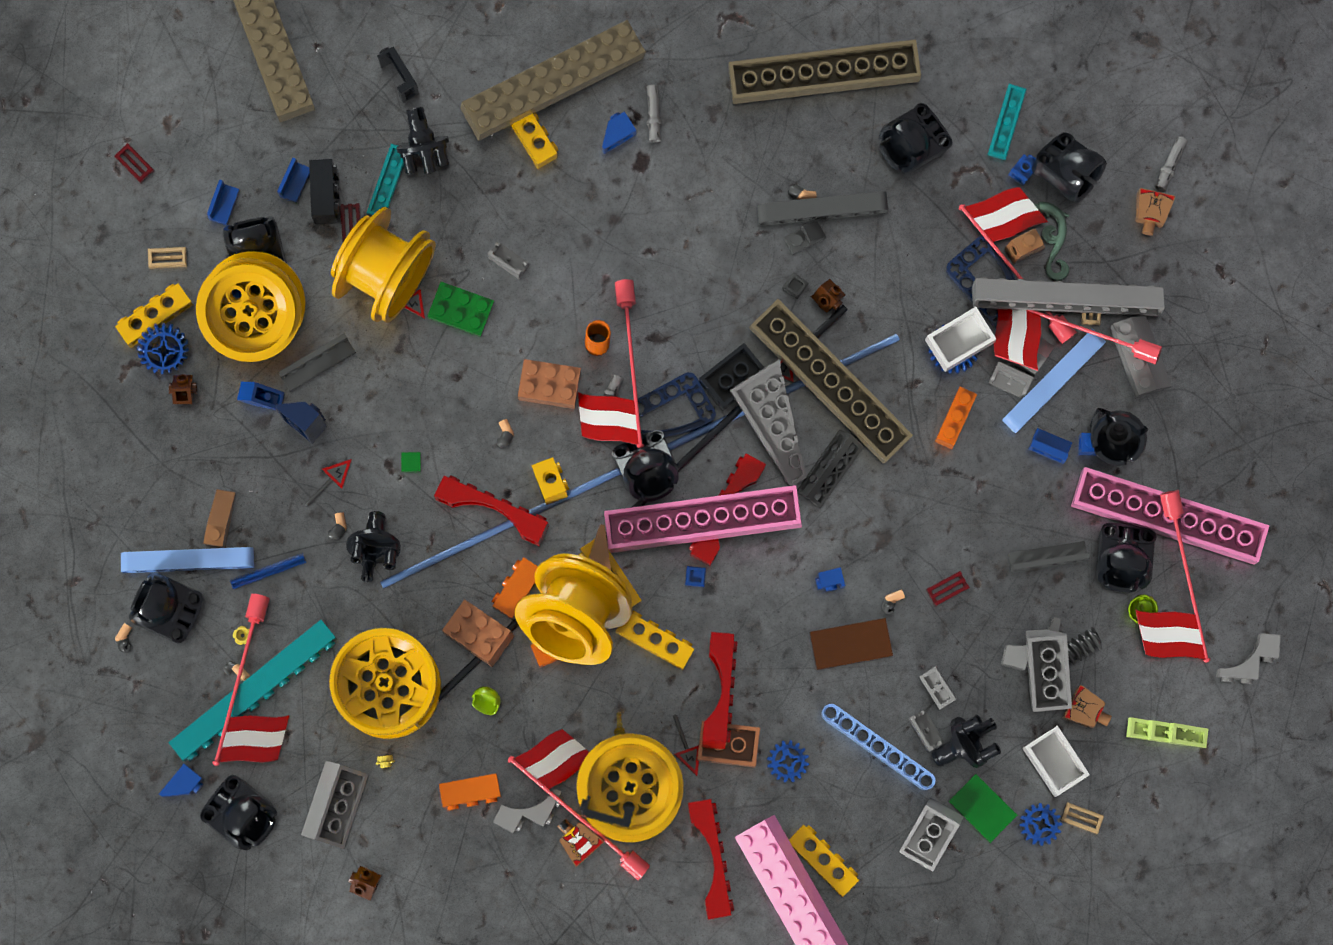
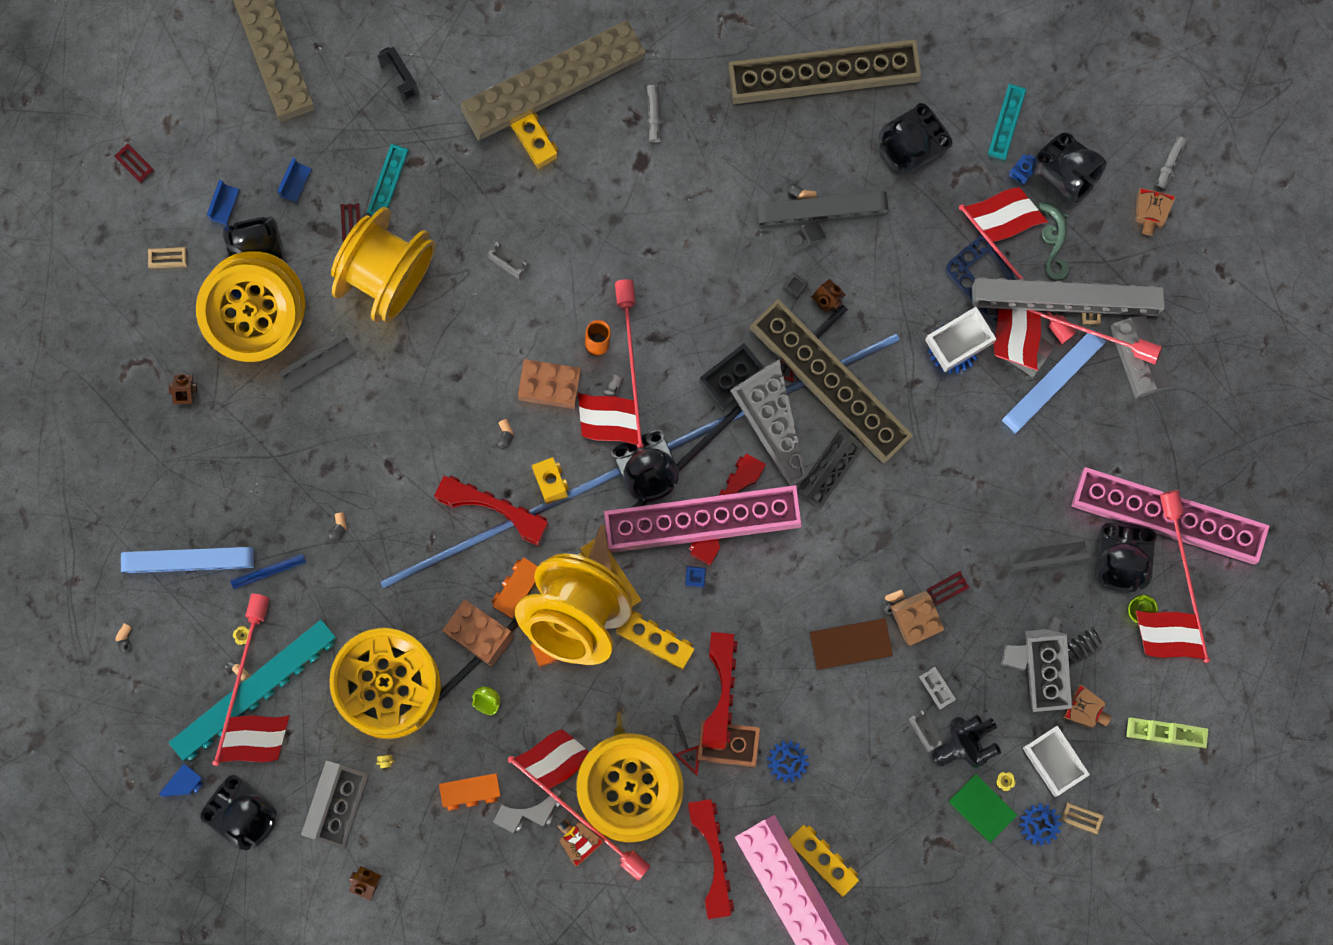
(155, 348): blue gear -> none
(165, 314): yellow brick -> none
(165, 606): black piece -> none
(219, 519): medium nougat slope -> none
(260, 395): blue slope -> none
(303, 418): dark blue slope -> none
(324, 191): black brick -> none
(336, 473): piece -> none
(373, 546): black piece -> none
(410, 461): green tile -> none
(415, 304): piece -> none
(423, 143): black piece -> none
(460, 309): green plate -> none
(618, 131): blue slope -> none
(625, 822): black window -> none
(666, 398): dark blue beam -> none
(830, 580): blue brick -> none
(887, 747): light blue beam -> none
(917, 618): none -> medium nougat brick
(931, 834): light grey slope -> none
(955, 417): orange brick -> none
(1006, 786): none -> light yellow plate
(1010, 380): light grey hinge -> none
(1025, 246): medium nougat torso -> none
(1050, 445): blue panel -> none
(1084, 444): blue brick -> none
(1114, 445): black piece -> none
(1266, 648): light grey arch -> none

